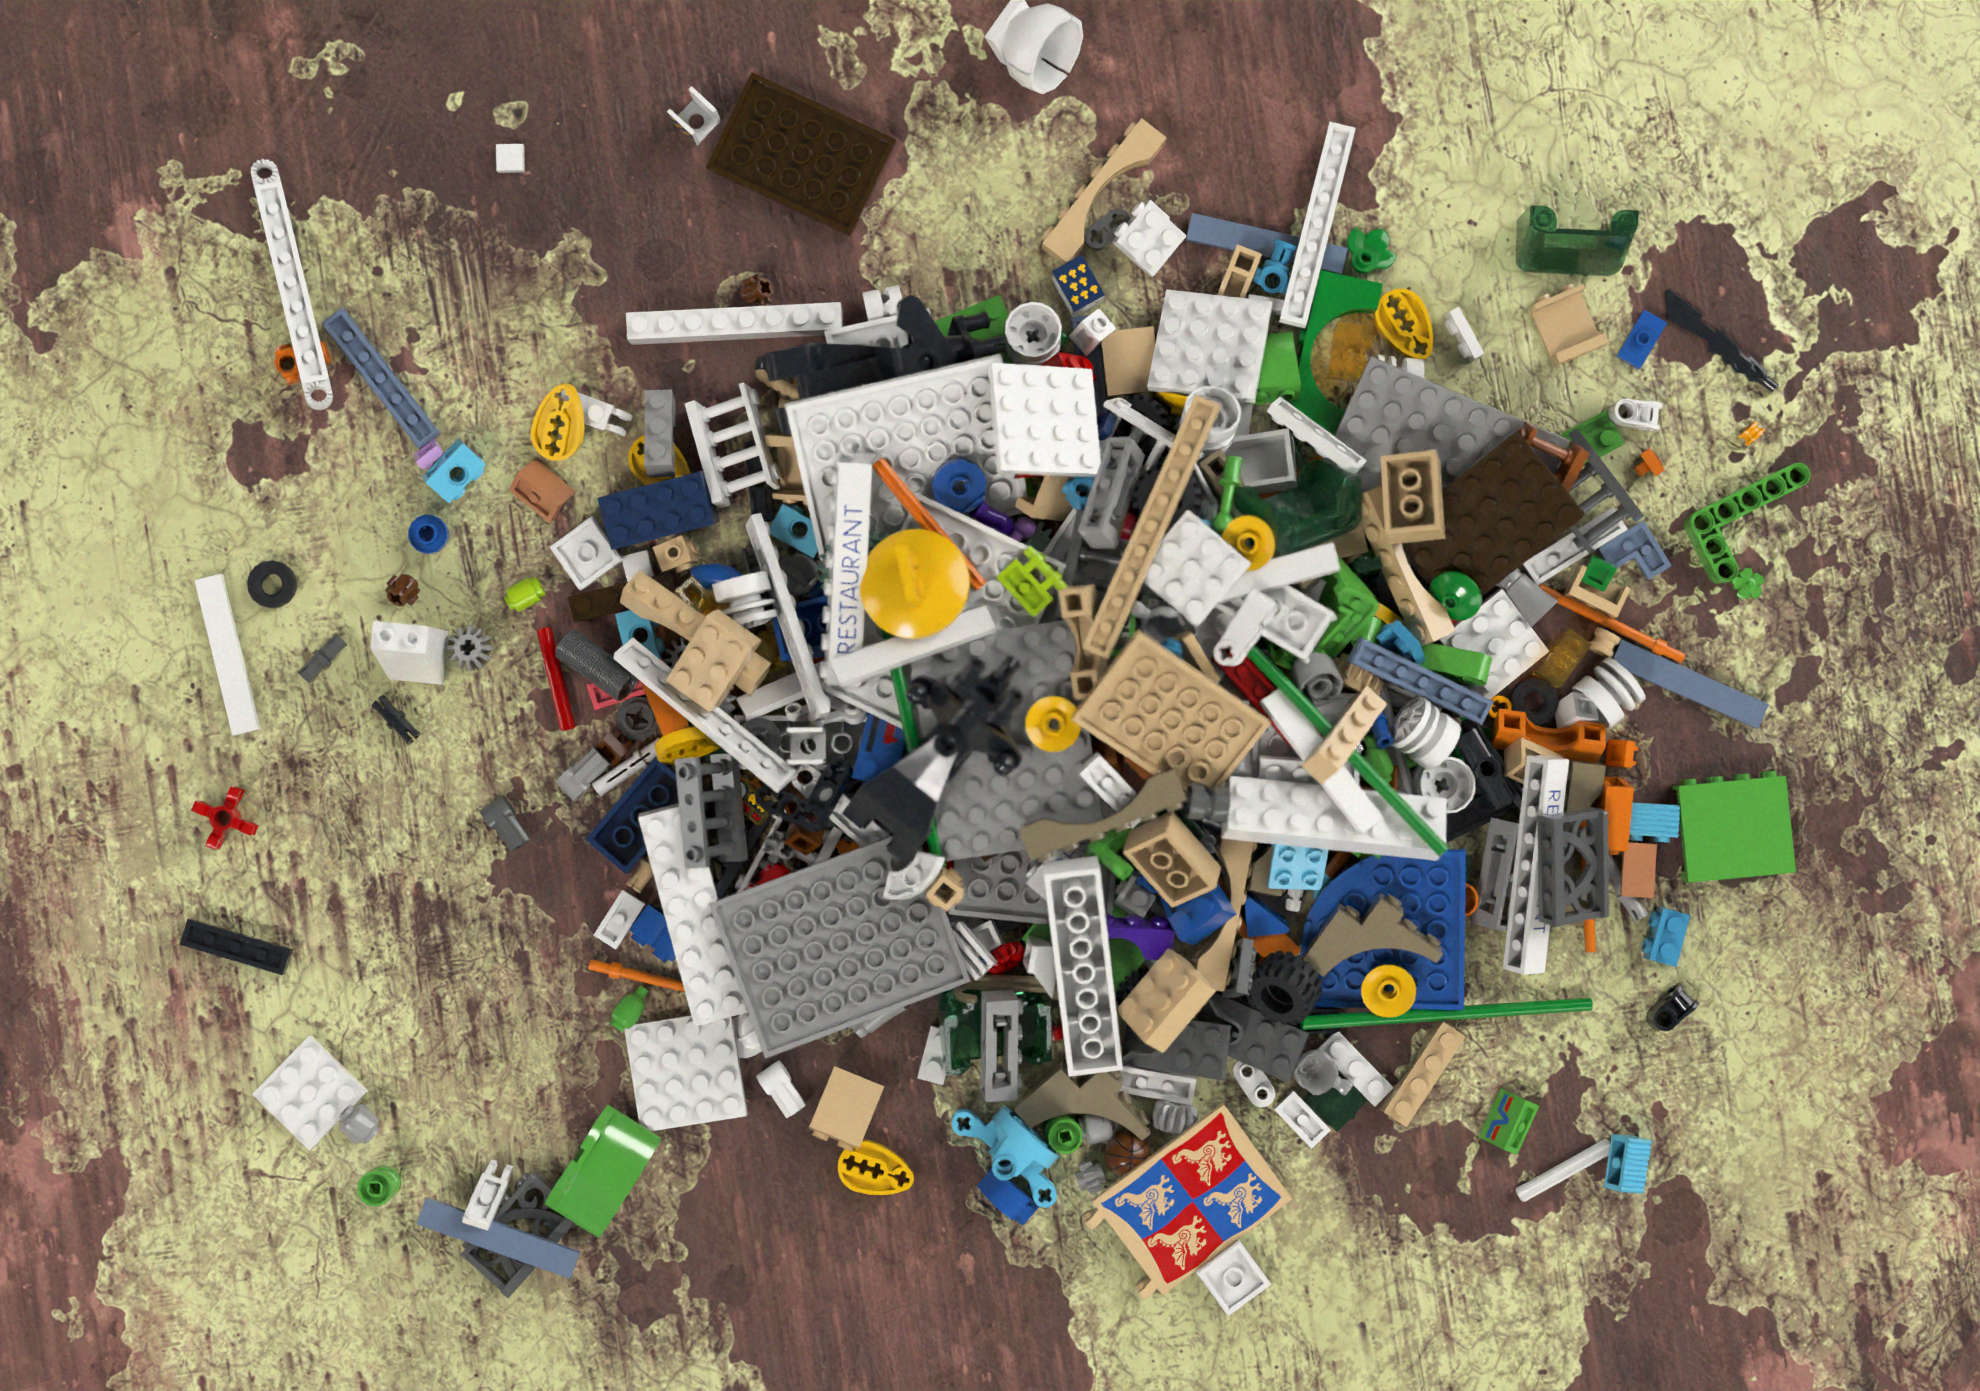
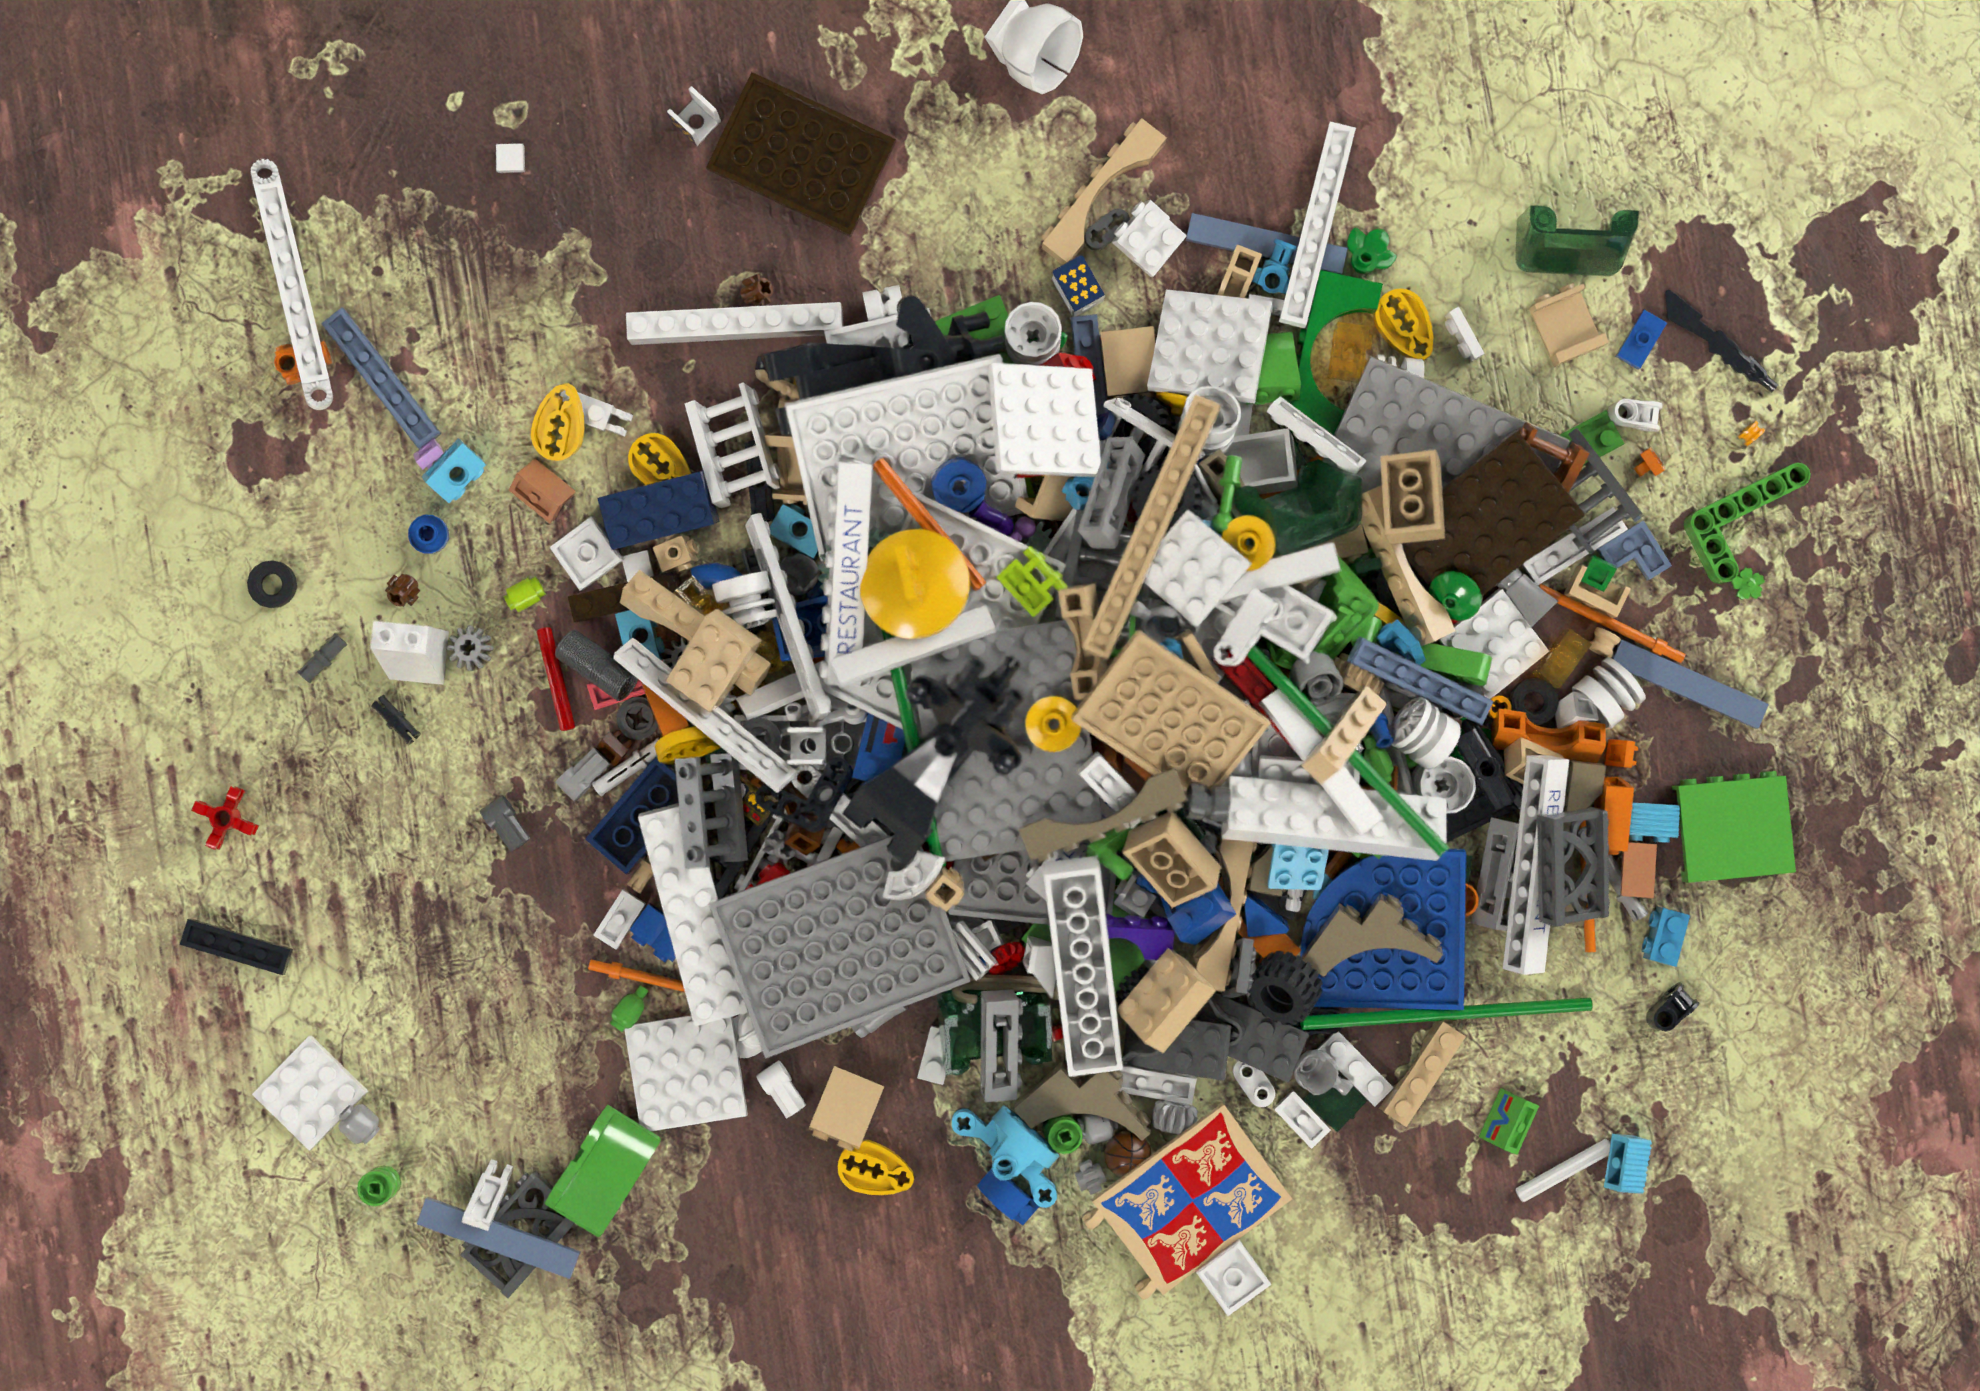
(227, 654): white tile -> none
(659, 424): light grey arch -> none
(1092, 331): white bracket -> none
(1128, 526): dark red tile -> none
(1388, 1003): yellow dish -> none

